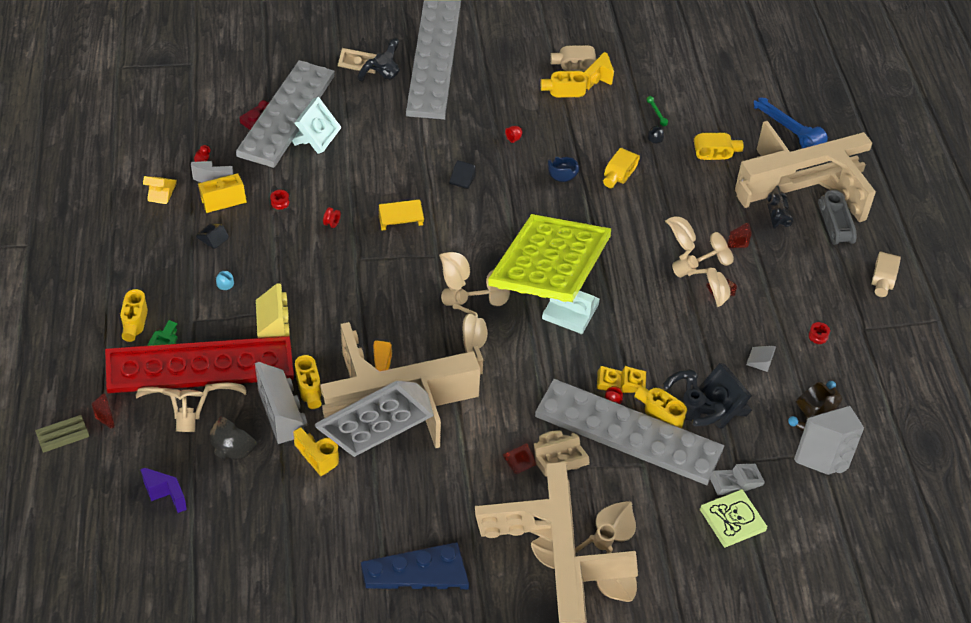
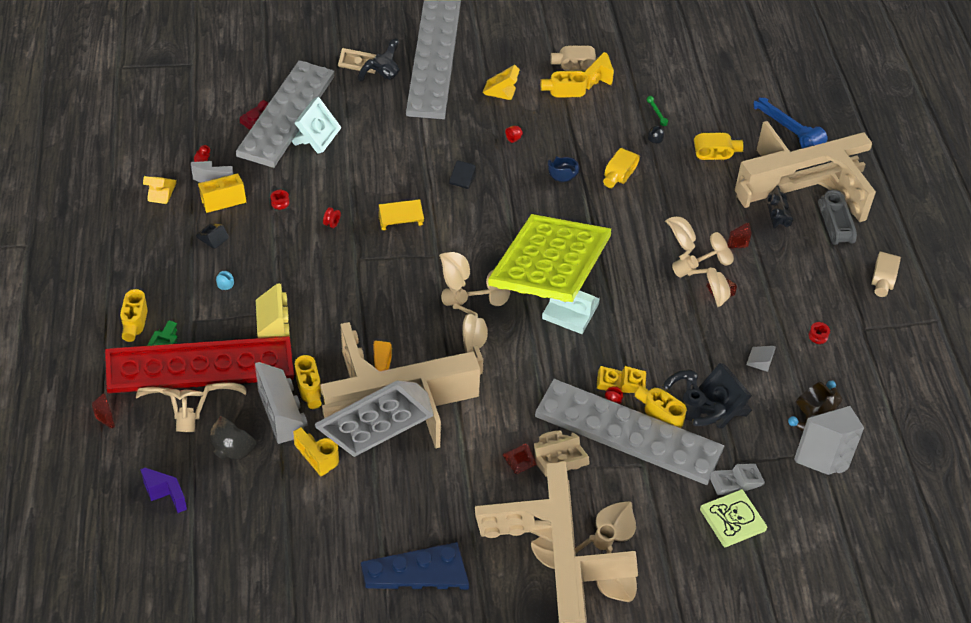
(61, 430): olive tile -> none
(502, 84): none -> yellow slope

